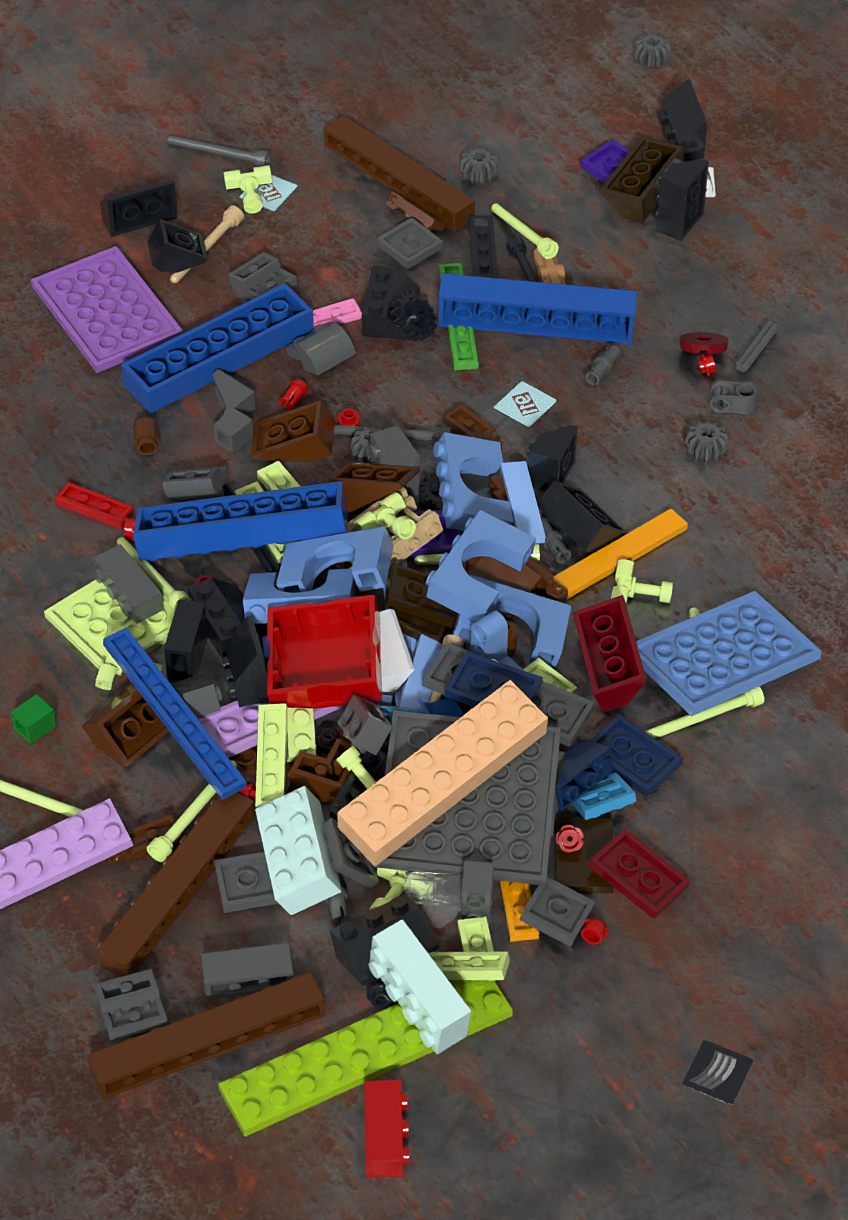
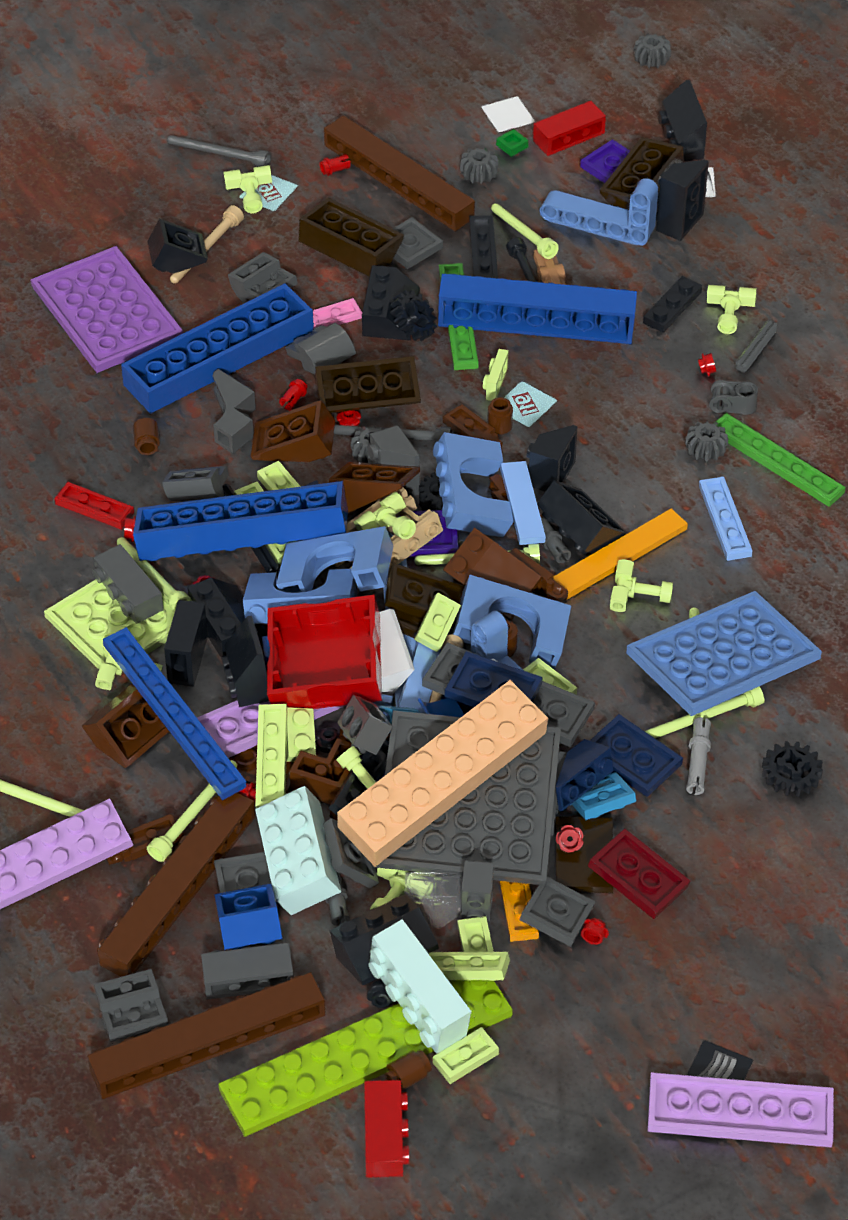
(33, 719): green brick -> none
(139, 208): black slope -> none
(199, 694): dark grey brick -> none
(248, 917): none -> blue brick
(335, 164): none -> red pin
(349, 236): none -> dark brown slope
(368, 384): none -> dark brown slope
(409, 1068): none -> reddish brown brick
(411, 209): reddish brown hinge -> none
(437, 622): none -> yellowish green plate
(465, 1055): none -> yellowish green plate
(482, 537): medium blue arch -> none
(497, 369): none -> yellowish green plate
(500, 415): none -> reddish brown brick
(508, 114): none -> white sticker
(512, 142): none -> green plate
(569, 128): none -> red brick
(603, 364): dark grey pin -> none
(610, 652): dark red slope -> none
(625, 225): none -> medium blue beam
(672, 304): none -> black plate
(699, 746): none -> light grey pin
(703, 341): dark red tile -> none
(725, 518): none -> light blue tile
(730, 302): none -> yellowish green bar
(741, 1110): none -> lavender plate
(781, 461): none -> bright green tile
(792, 768): none -> black gear

